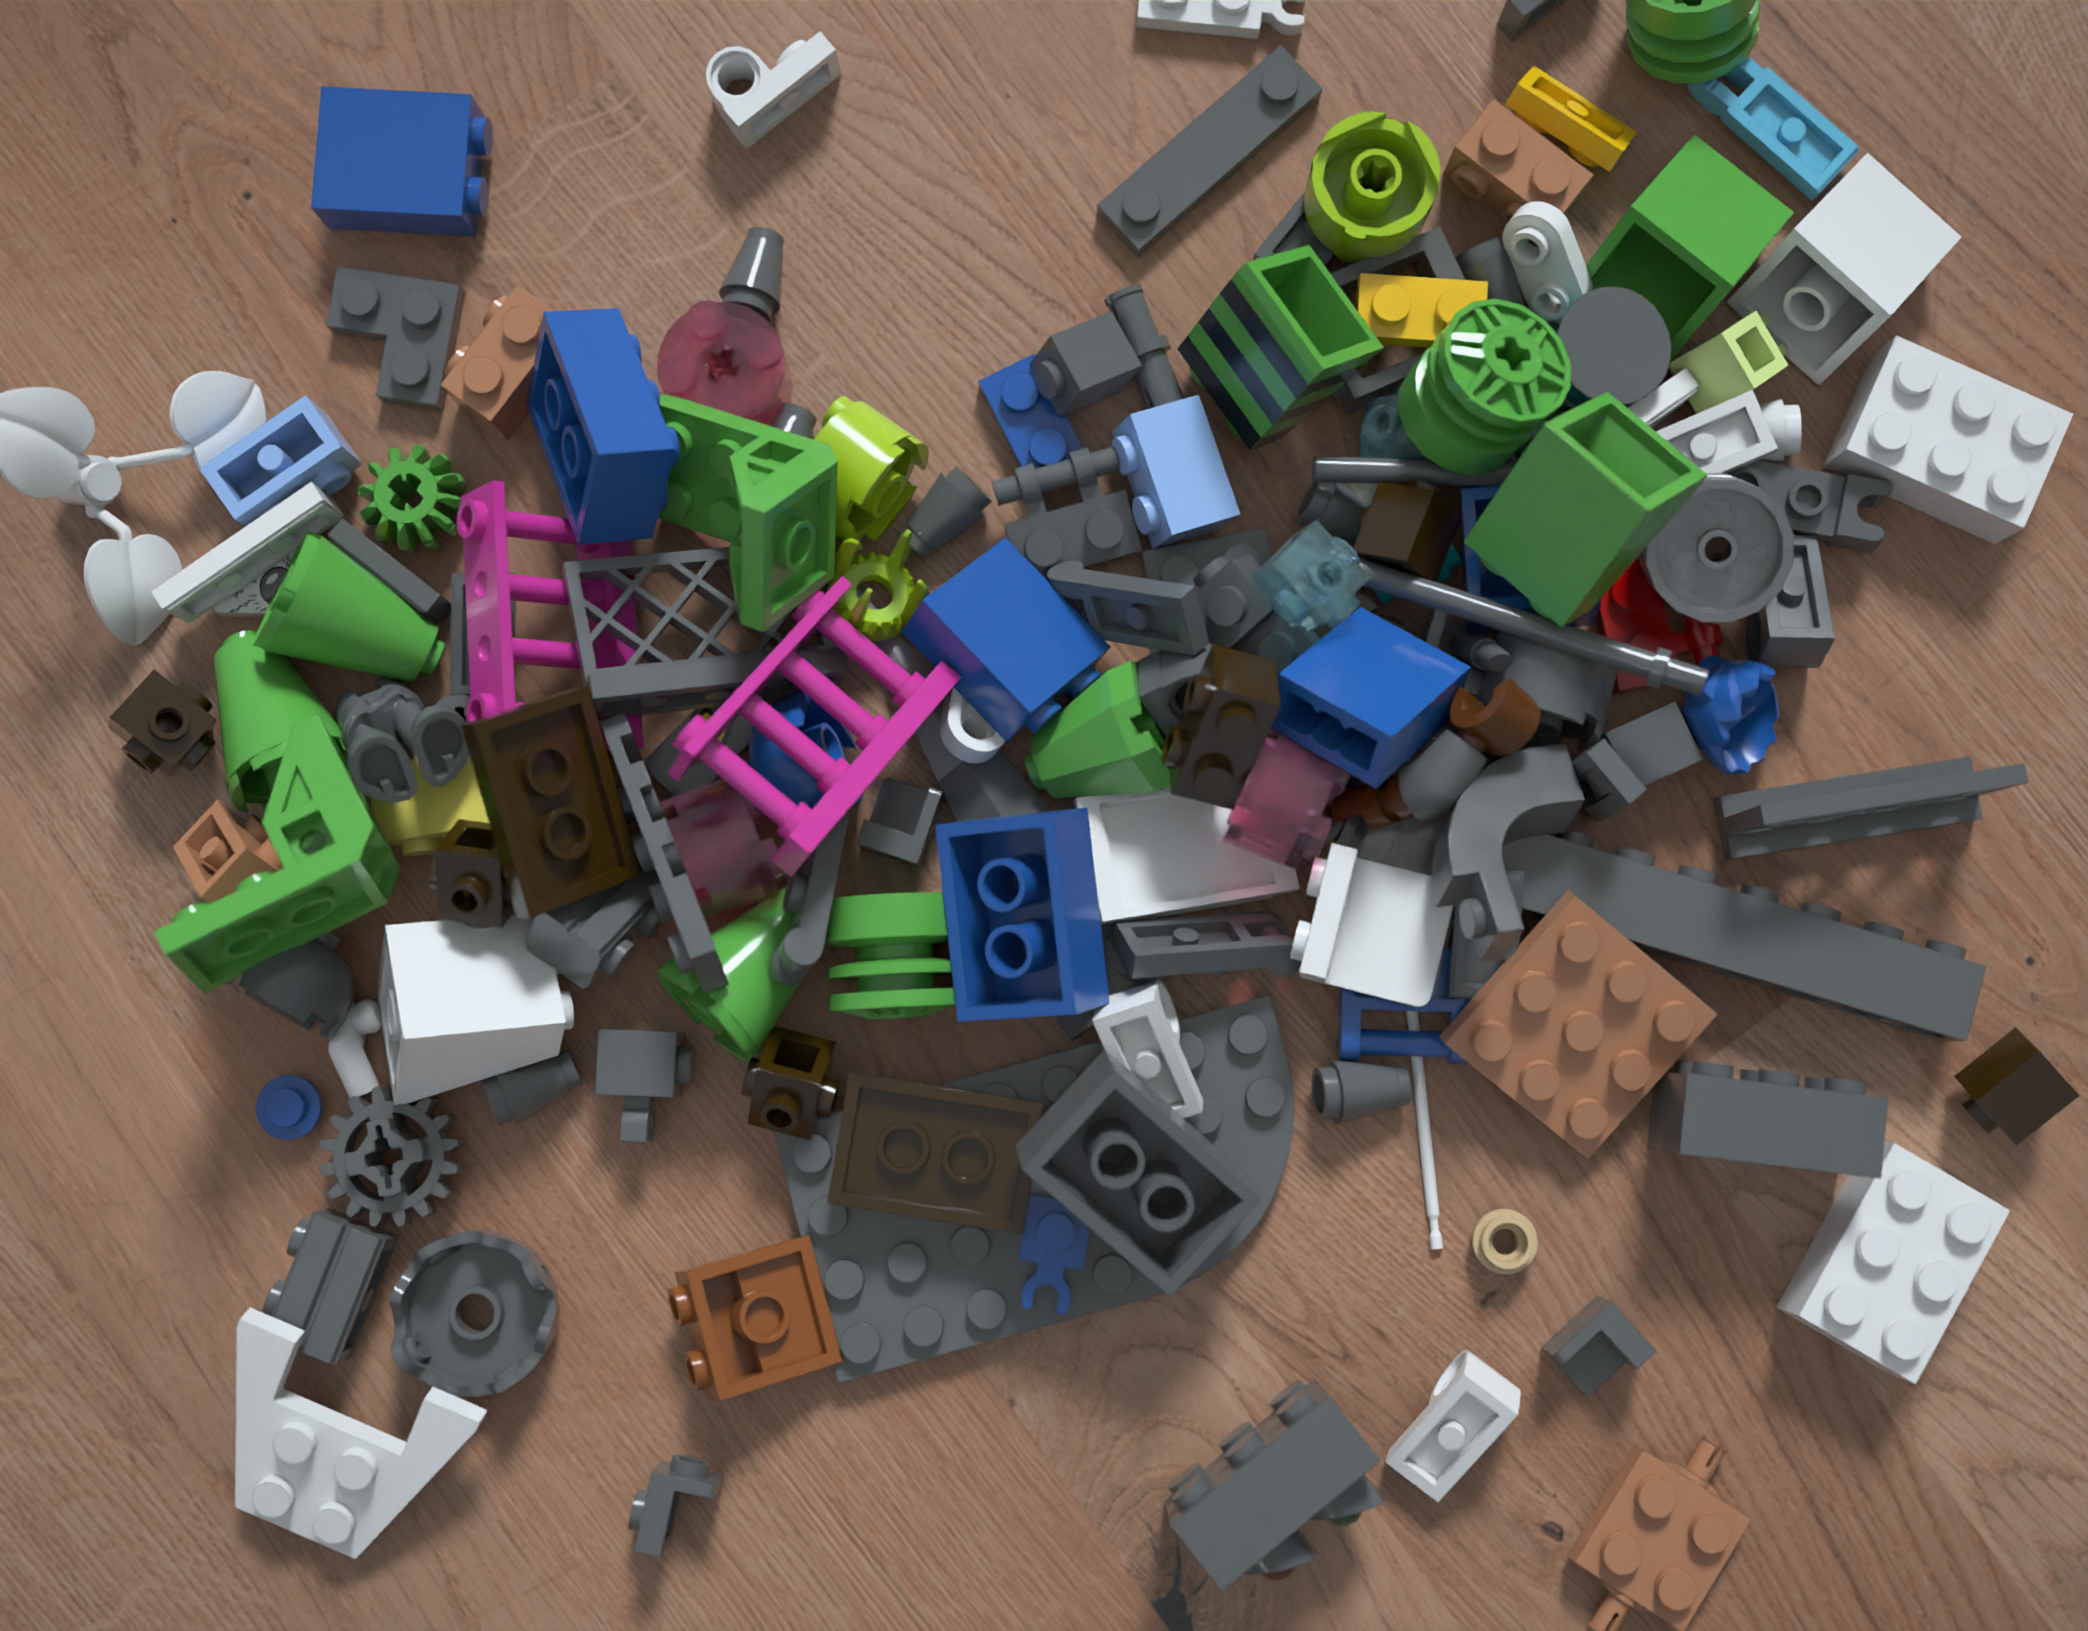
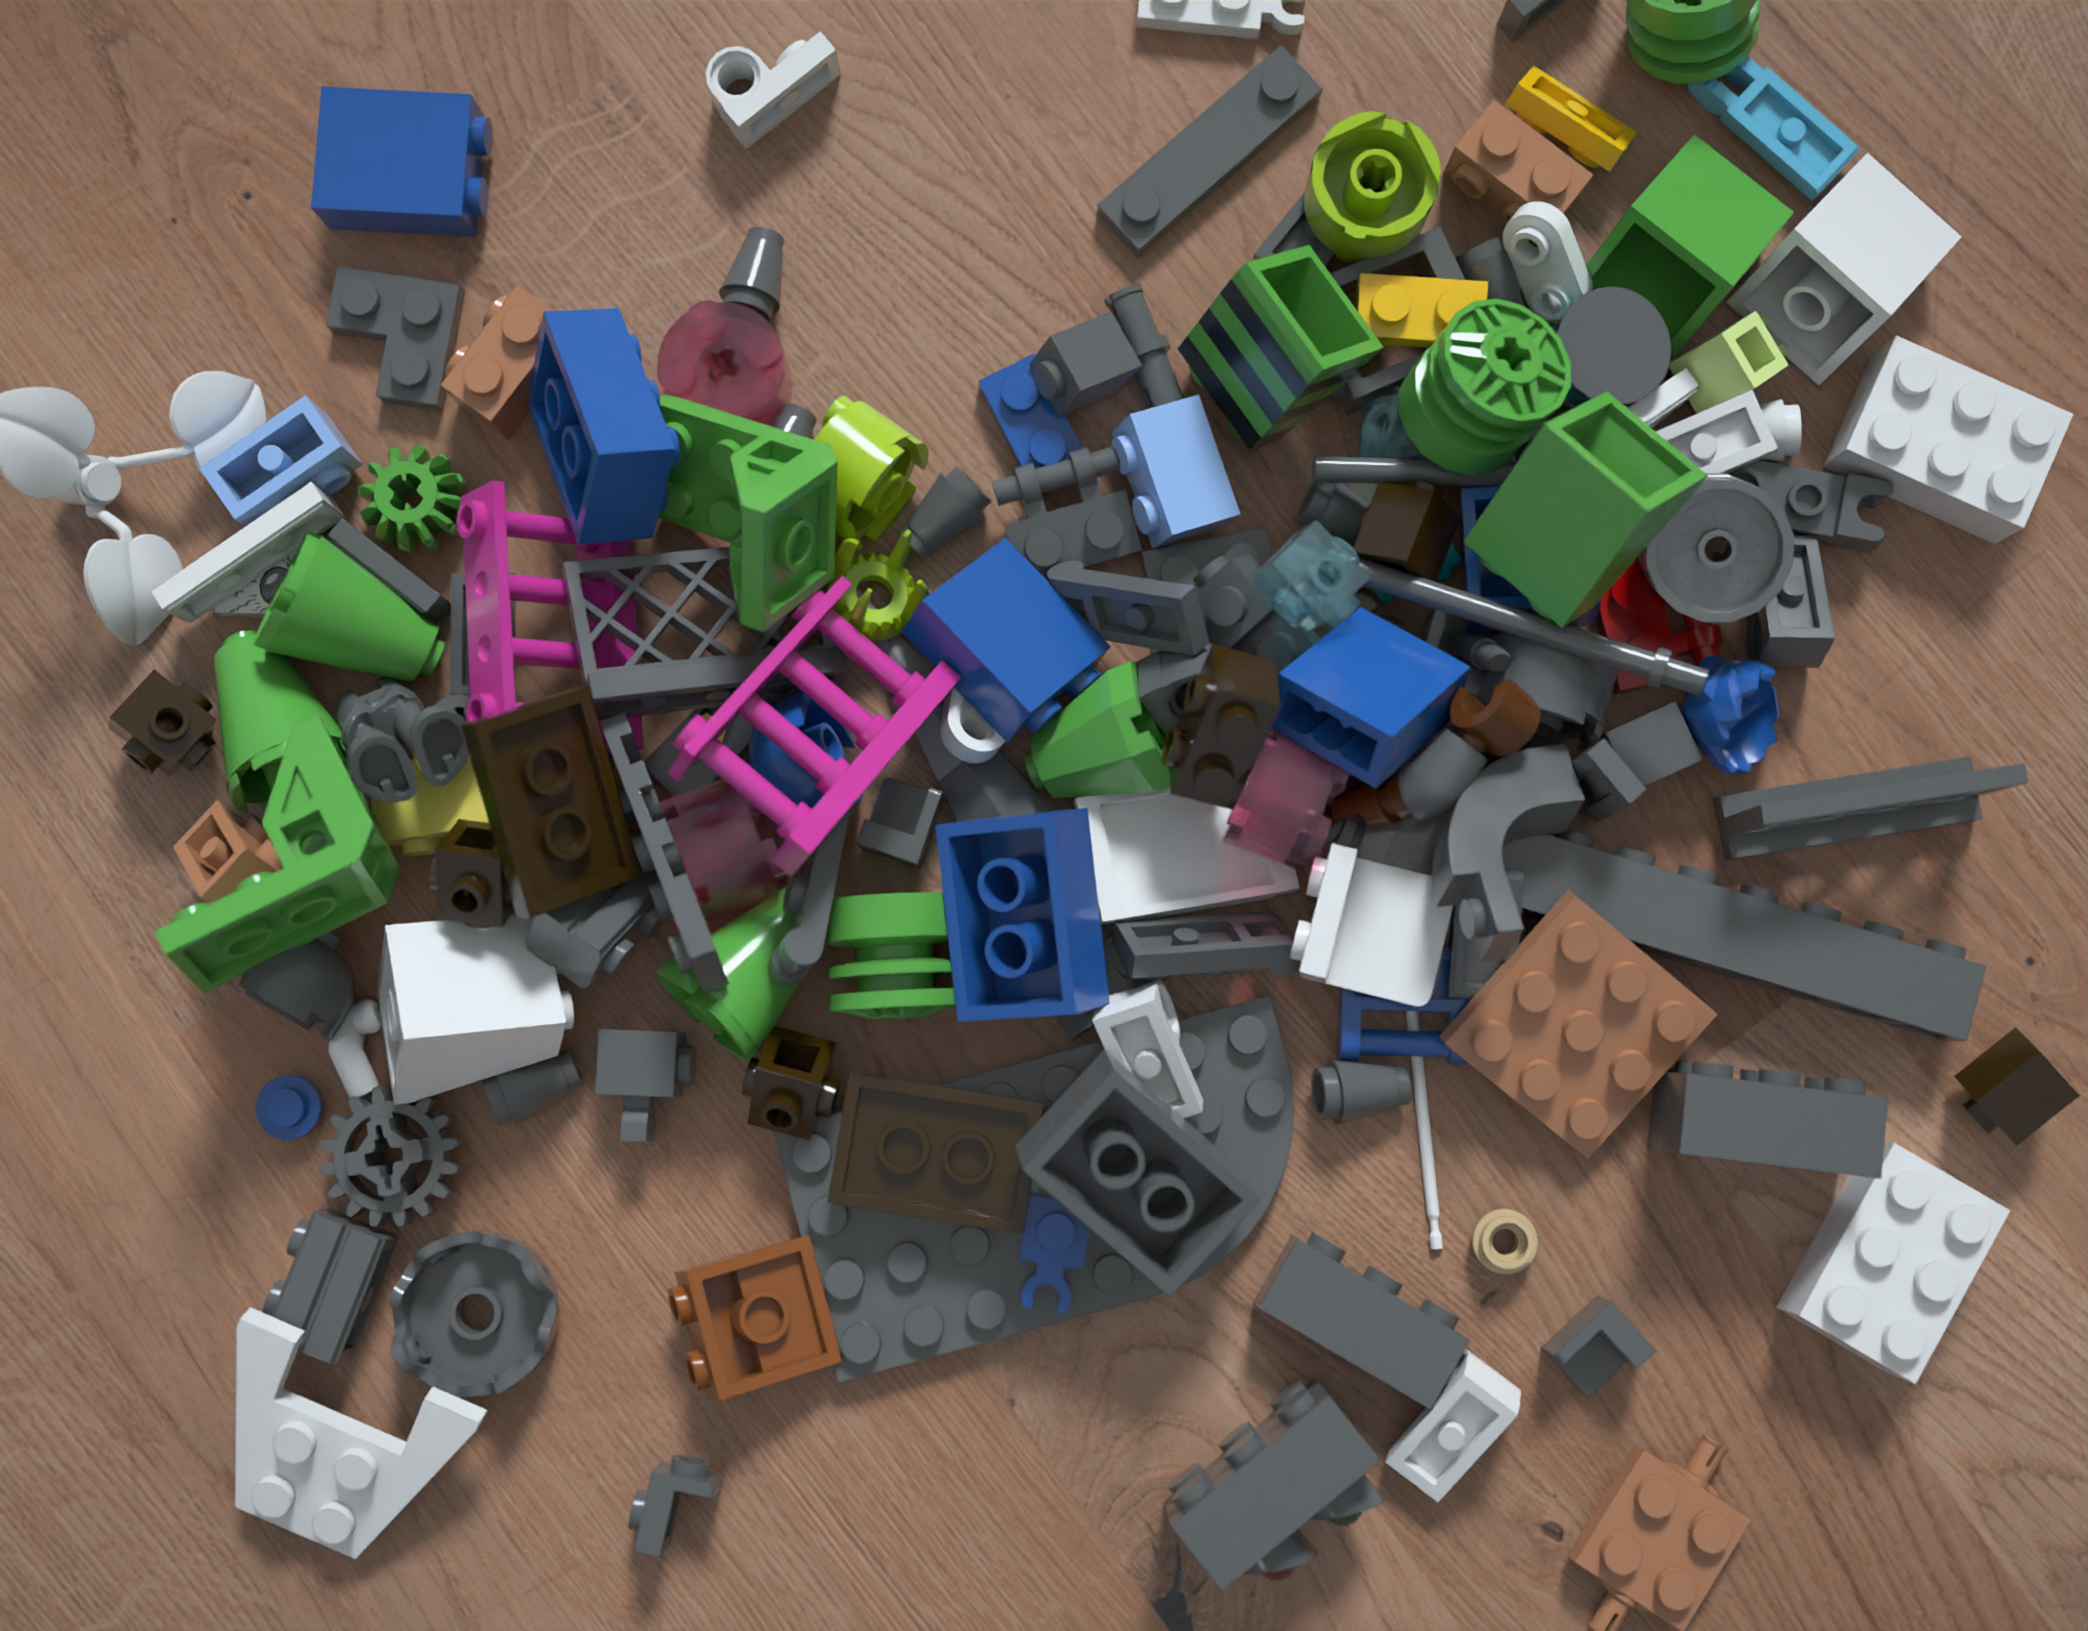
(1363, 1318): none -> dark grey brick

